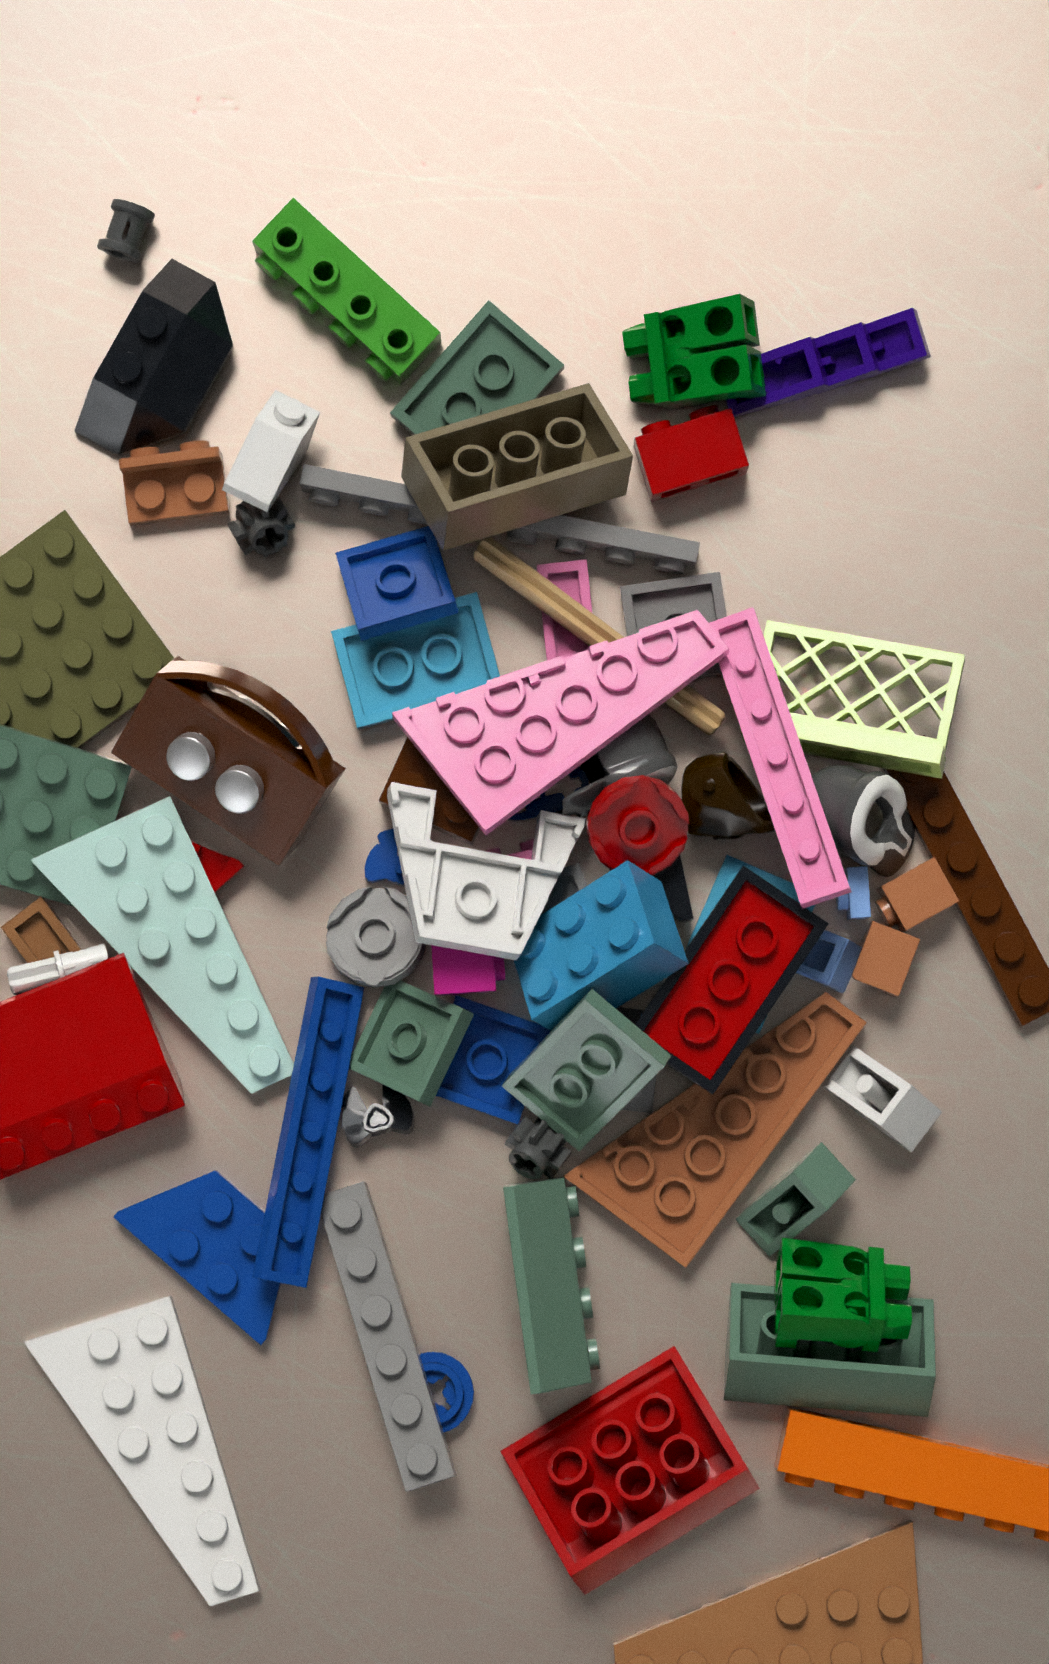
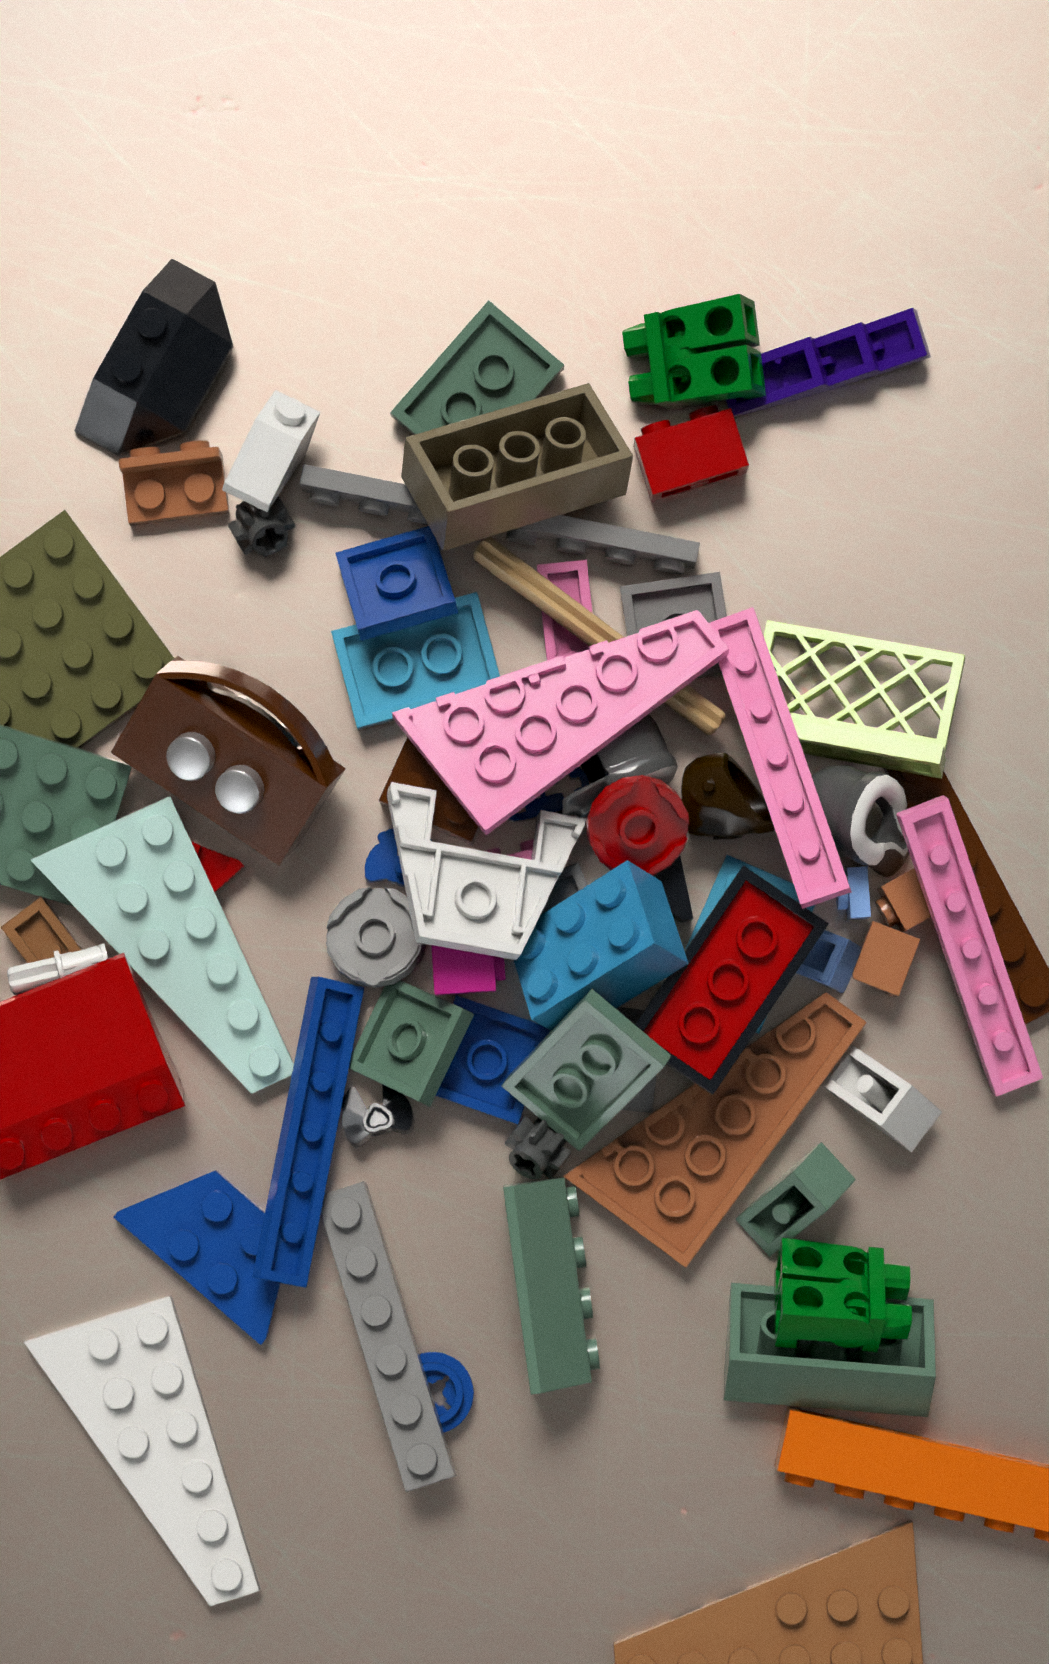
(138, 218): dark grey bush -> none
(346, 292): bright green brick -> none
(629, 1470): red slope -> none
(969, 945): none -> bright pink plate

